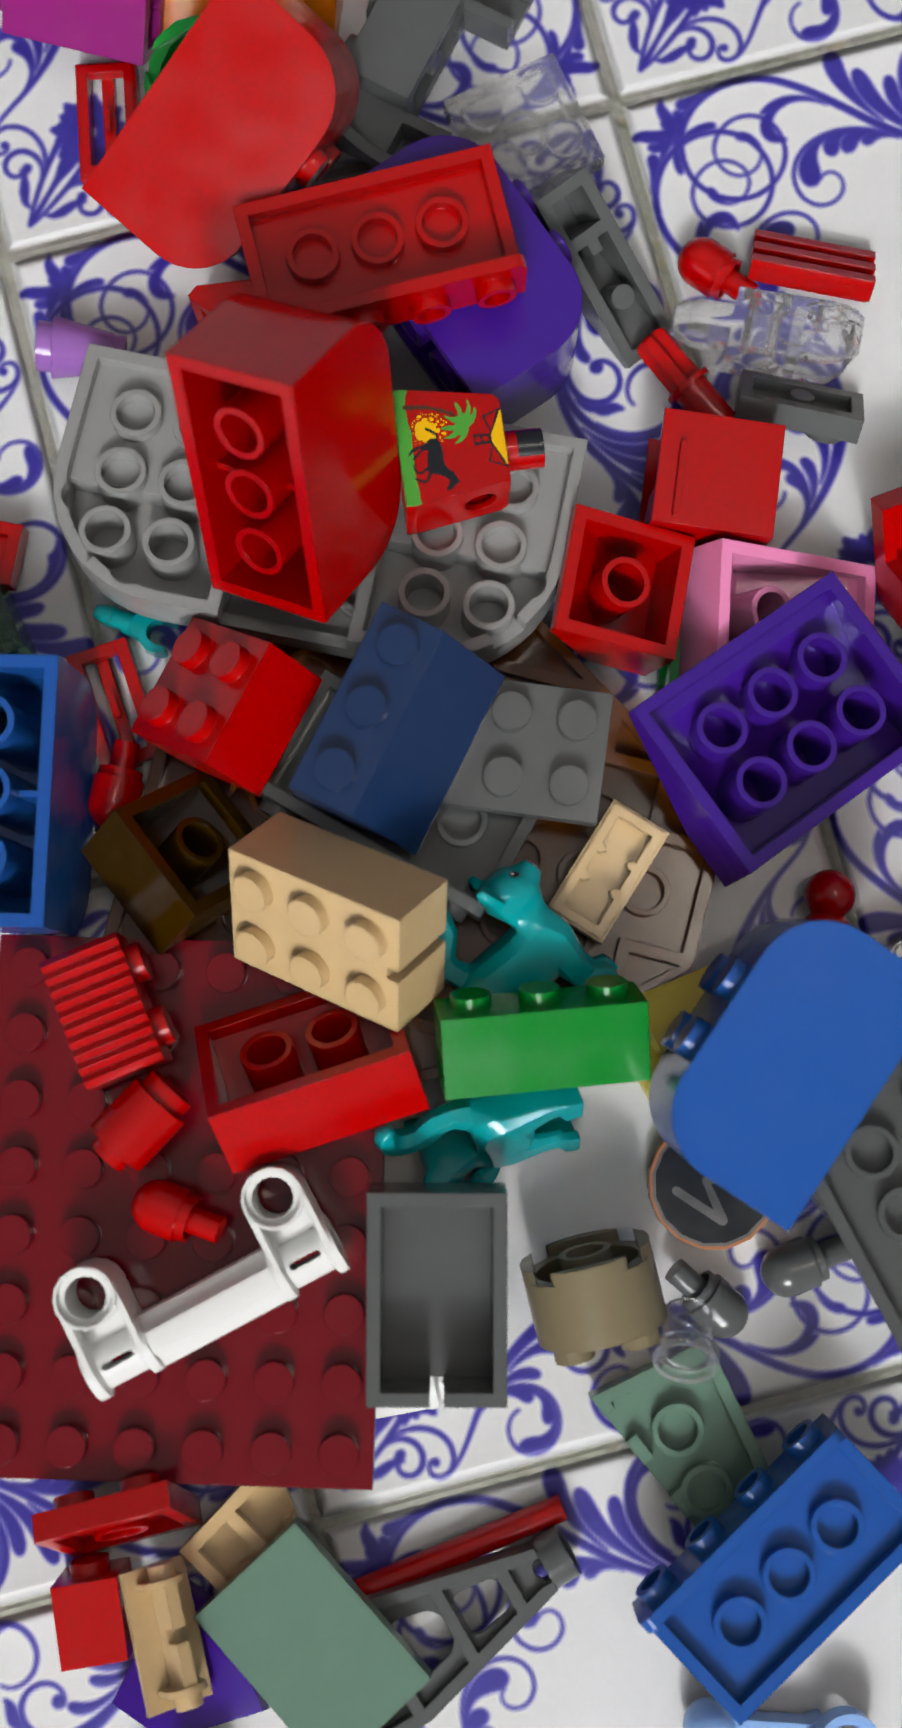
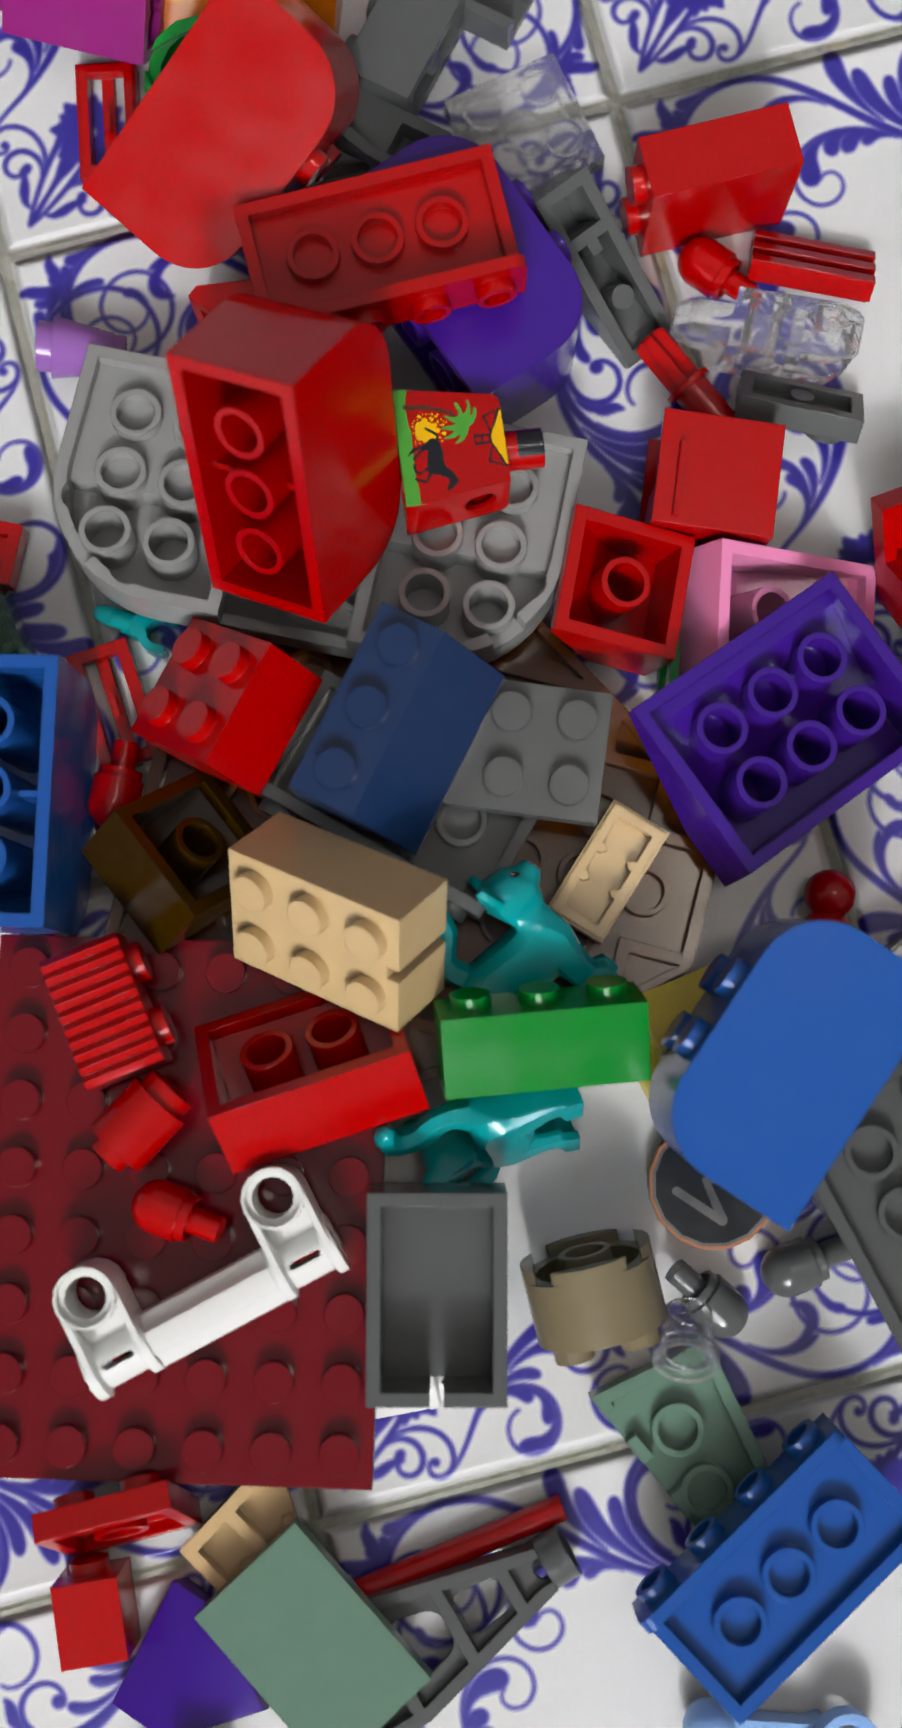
(165, 1636): tan hinge -> none
(711, 179): none -> red brick

